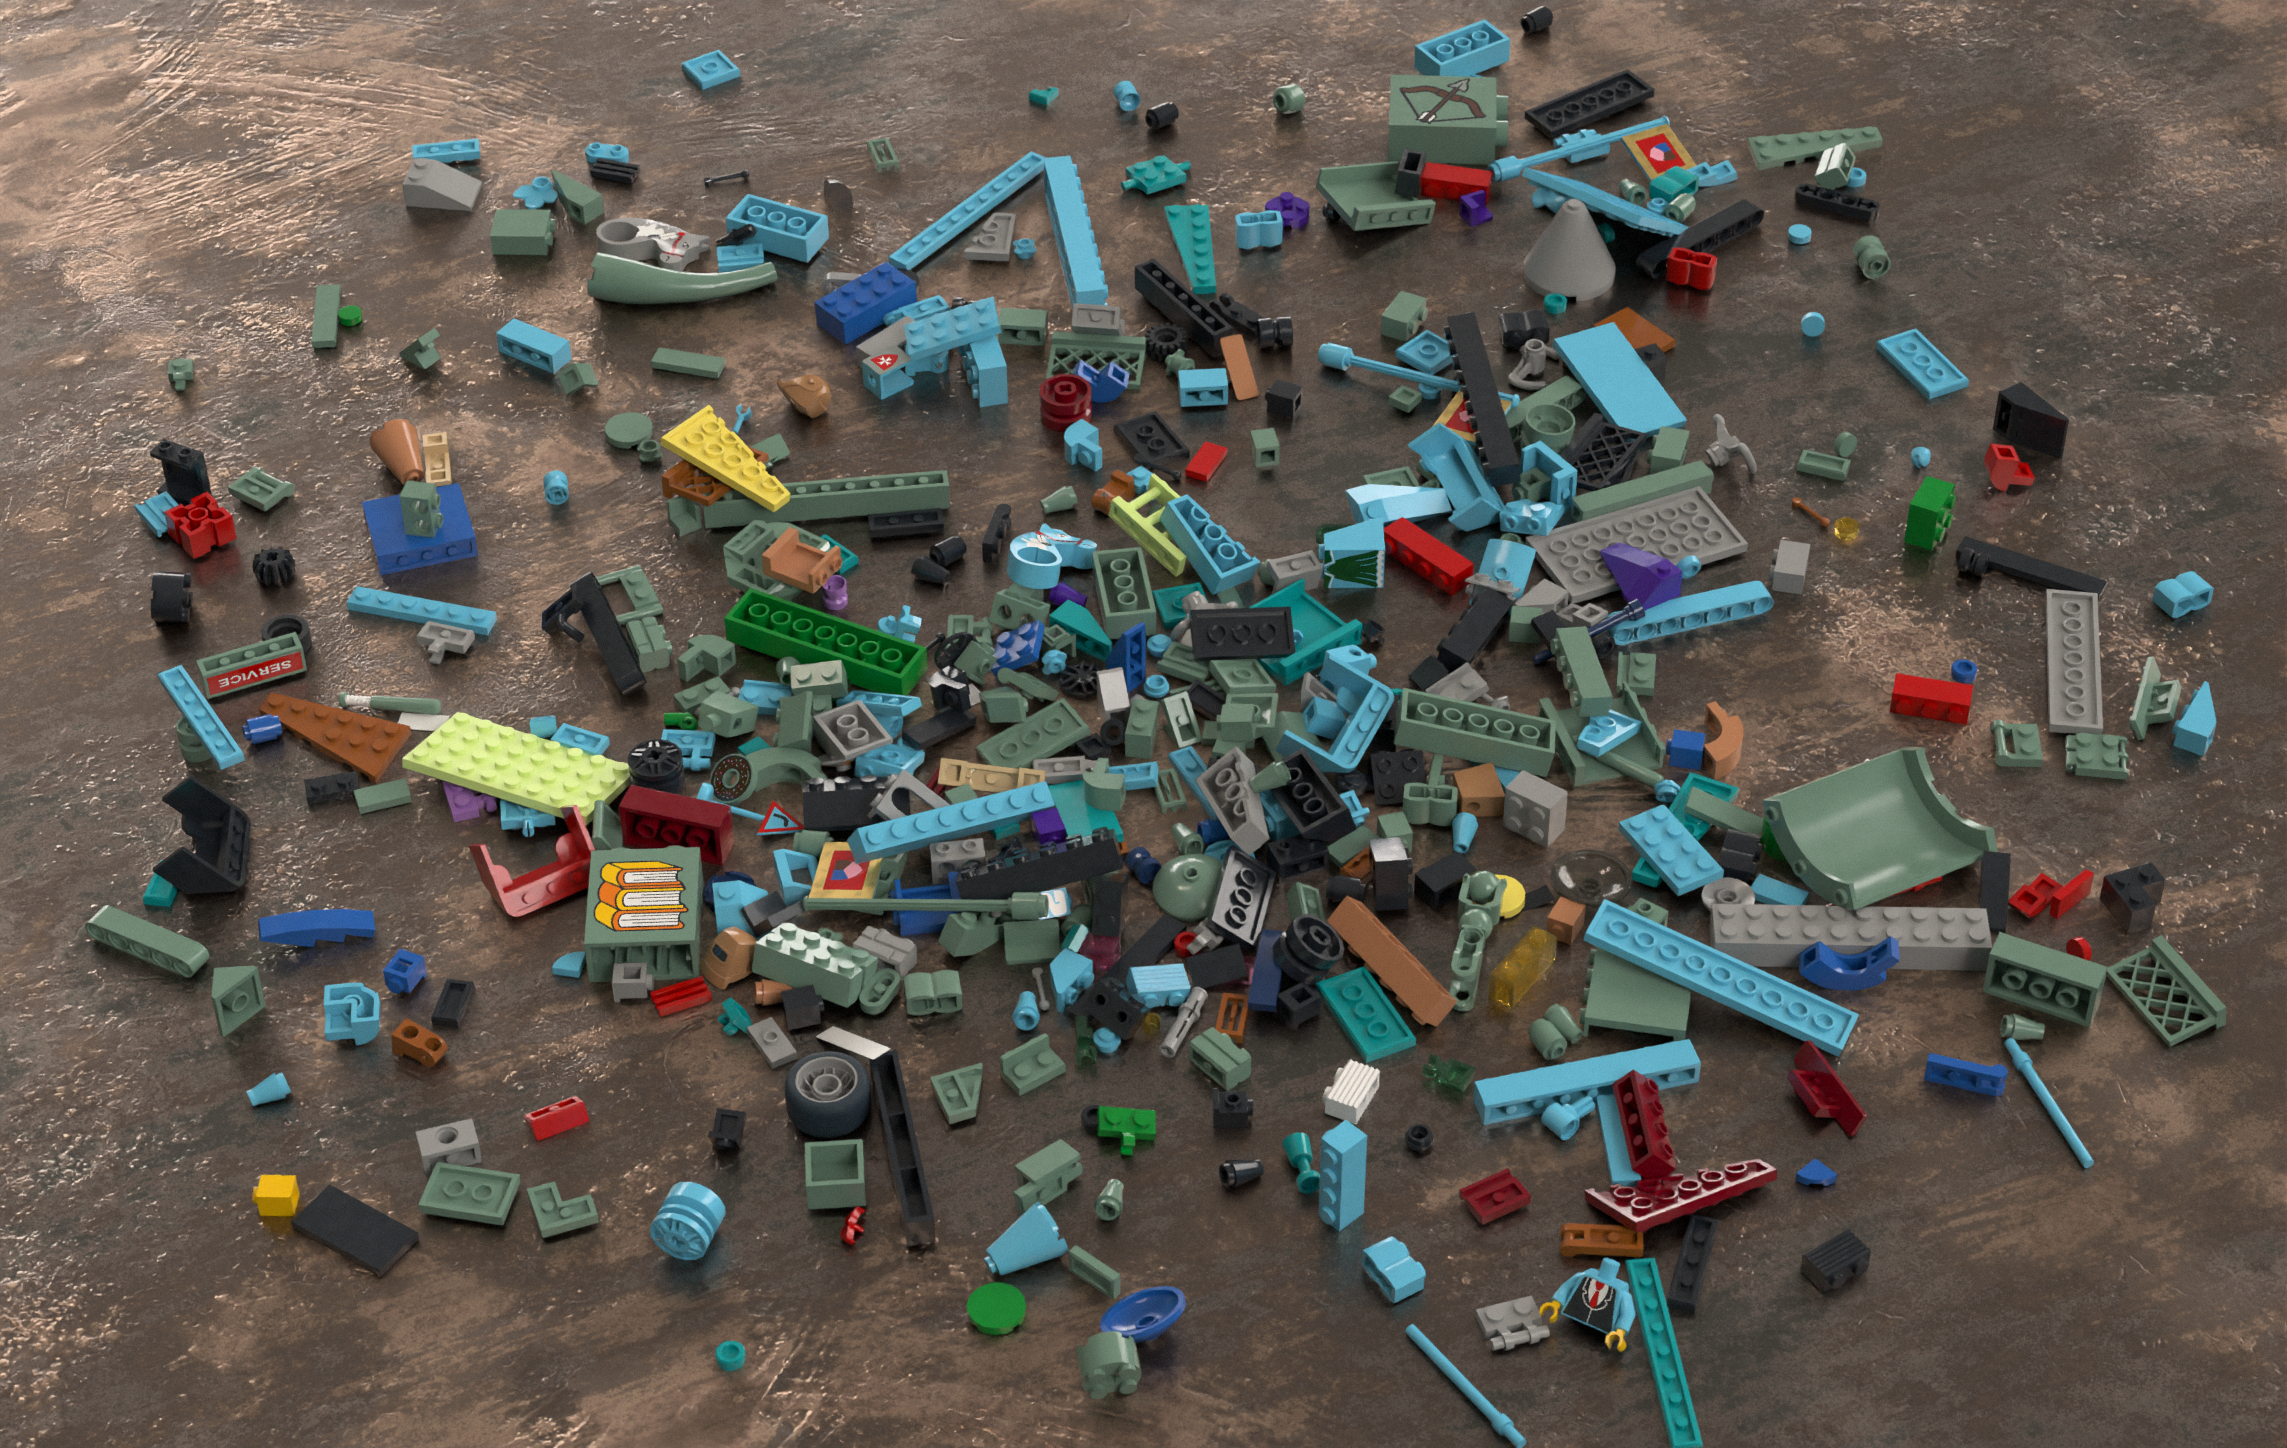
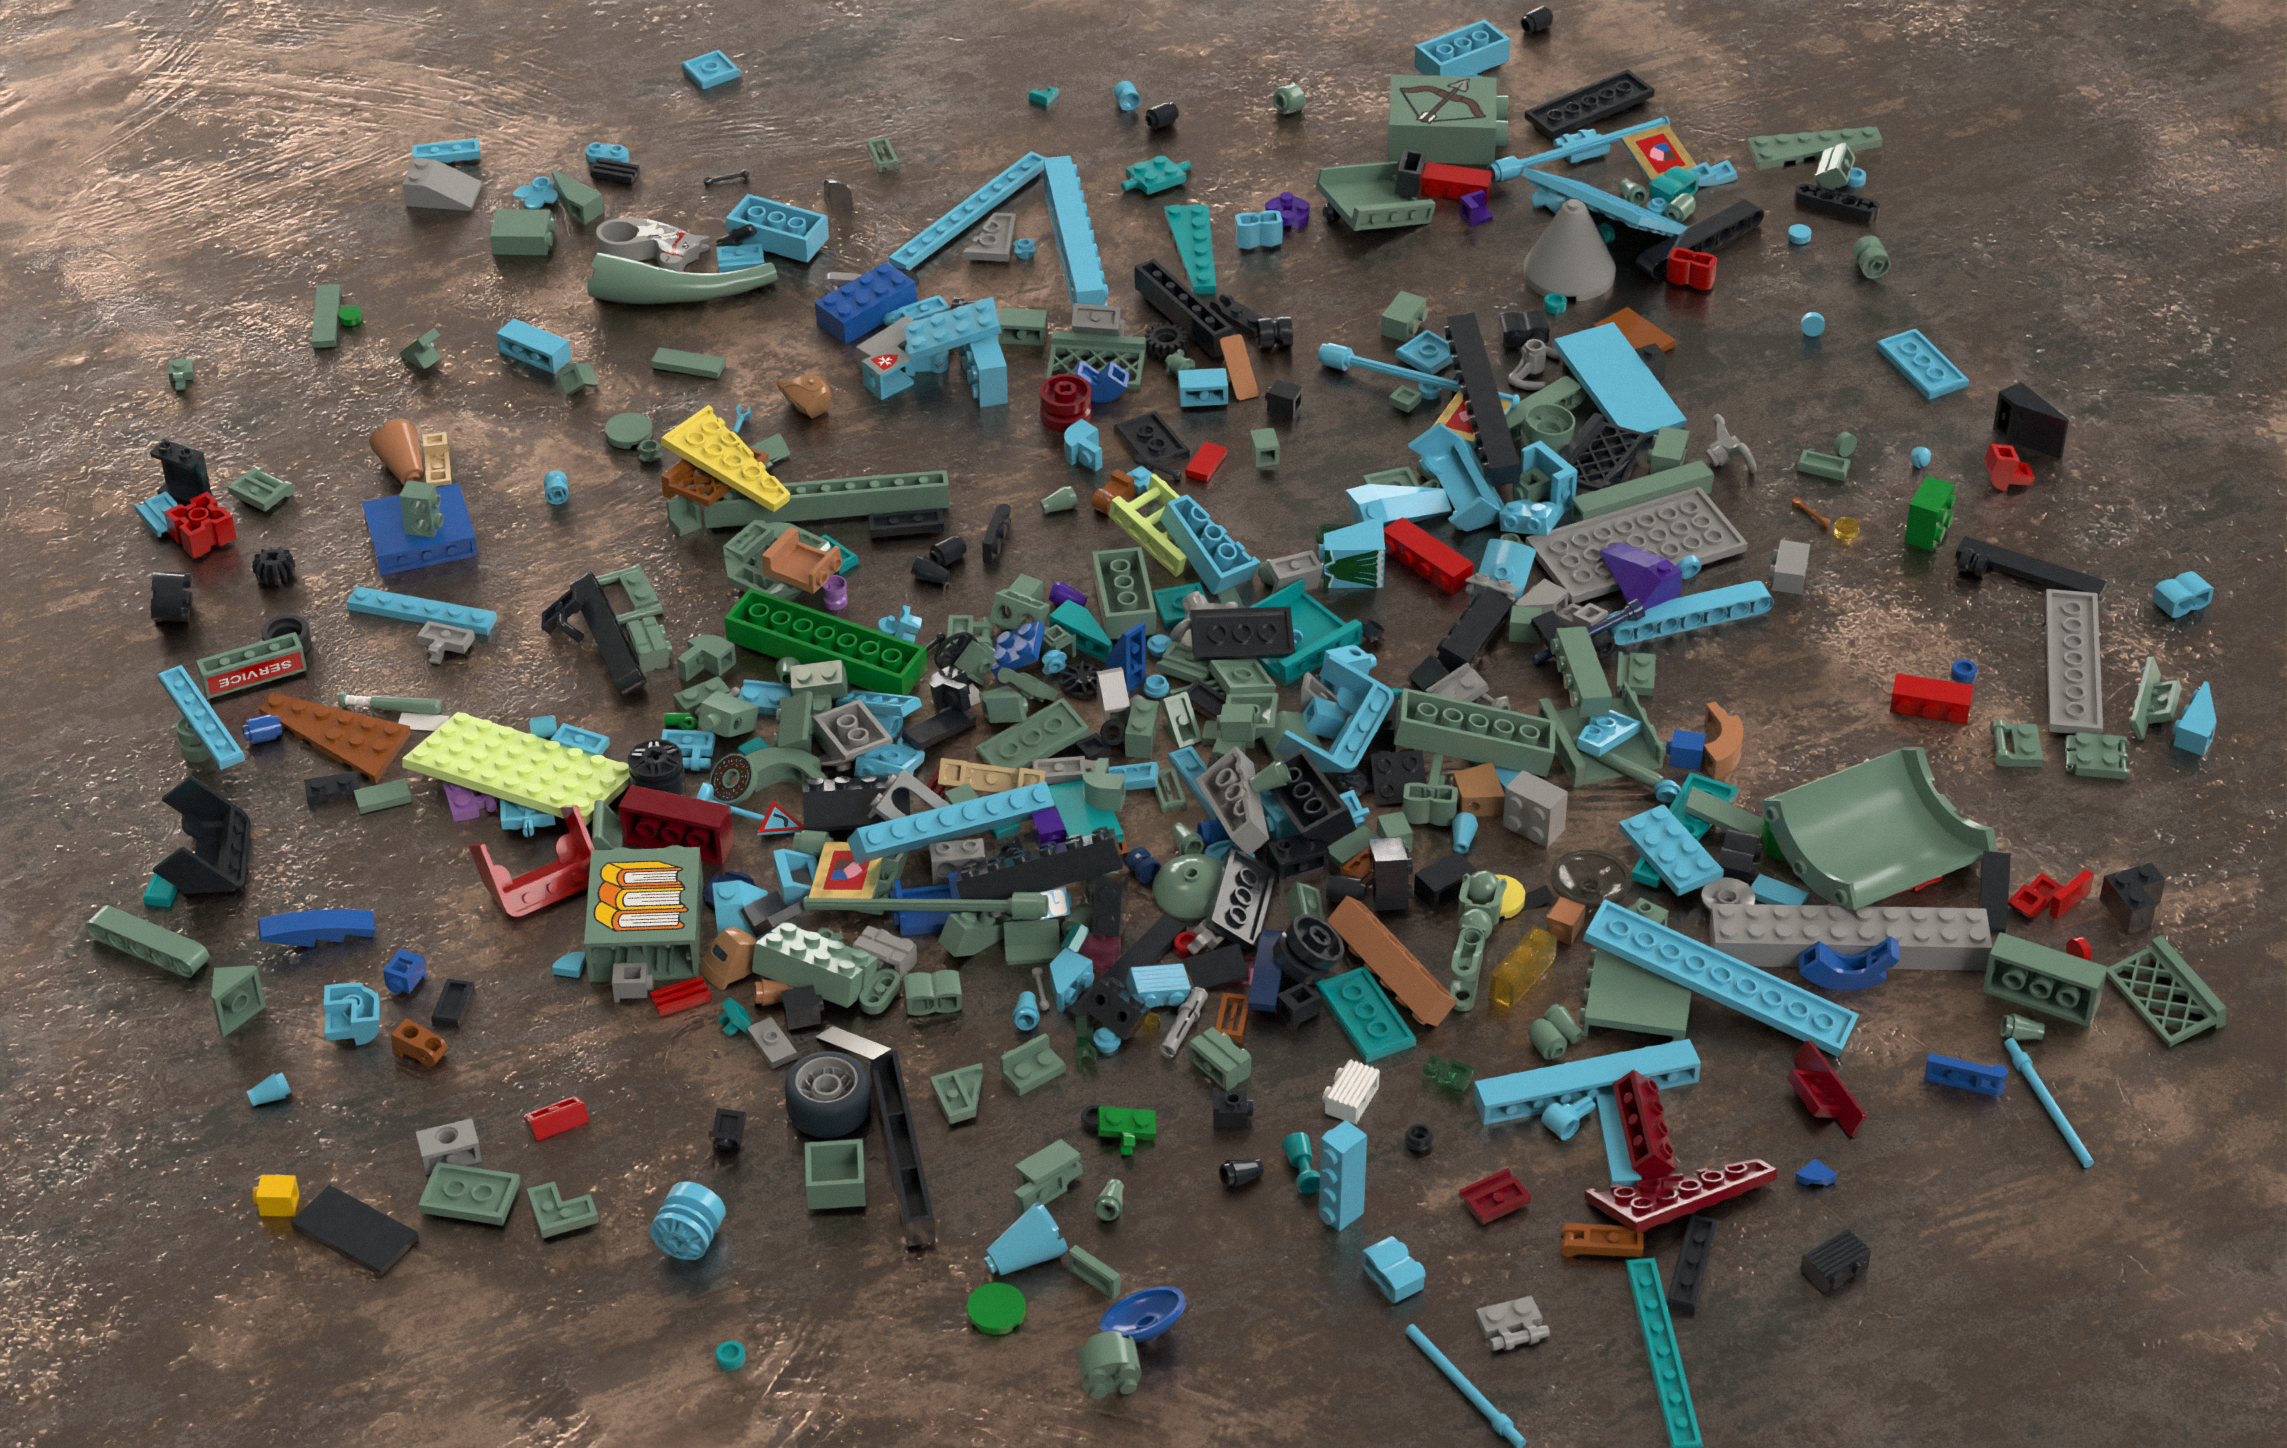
(850, 1226): red piece -> none
(1038, 556): medium azure animal -> none
(1597, 1301): torso -> none

